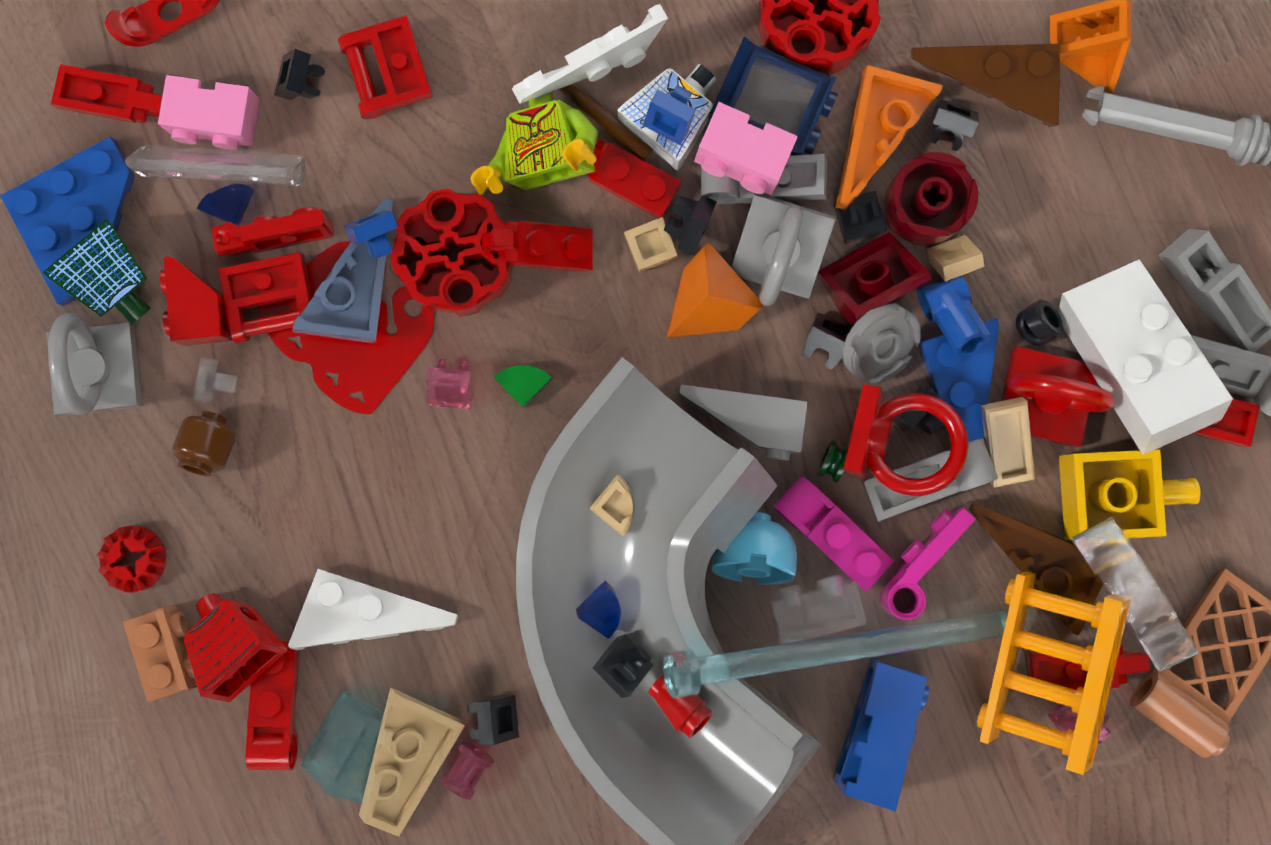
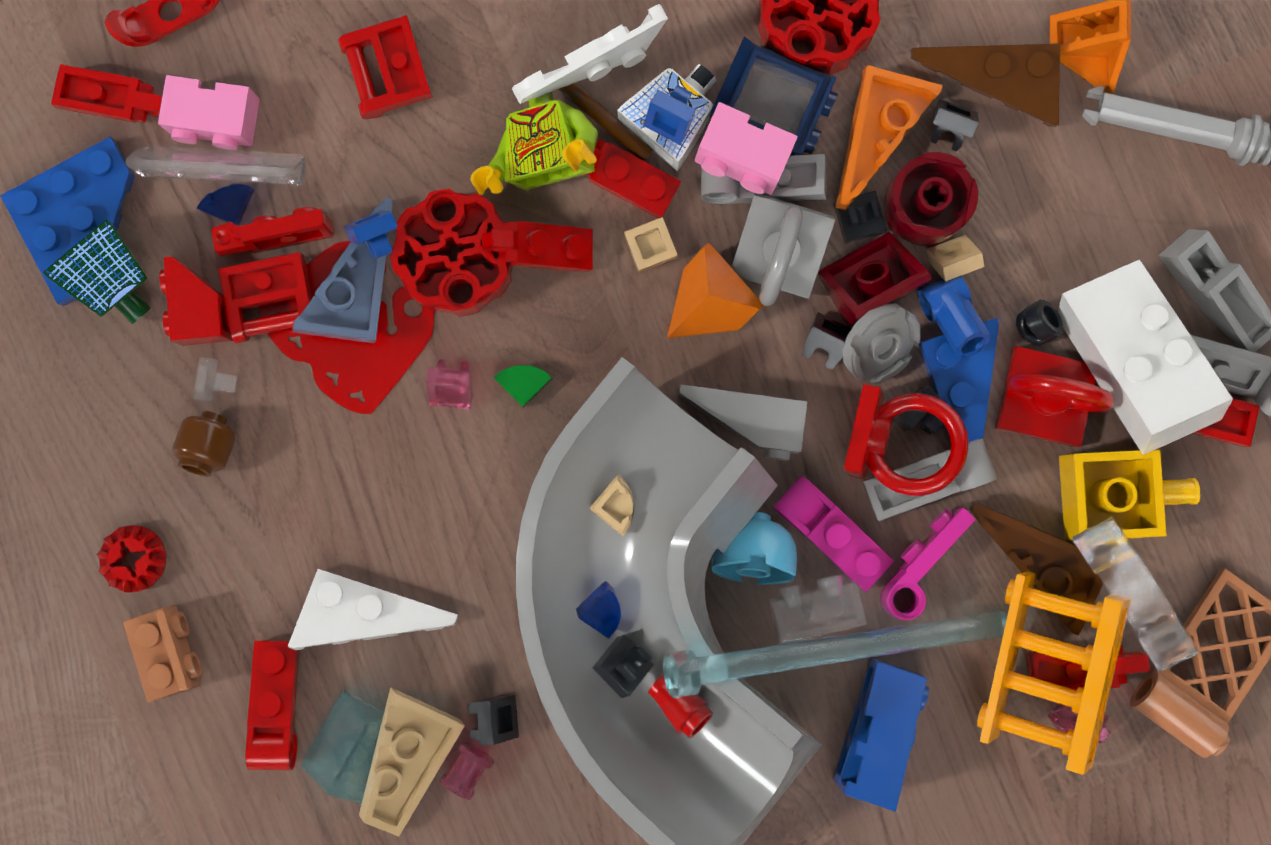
(92, 366): light grey tile -> none
(229, 647): red torso -> none
(293, 76): black tile -> none
(694, 222): black tile -> none
(833, 461): dark green bush -> none
(1009, 440): tan tile -> none

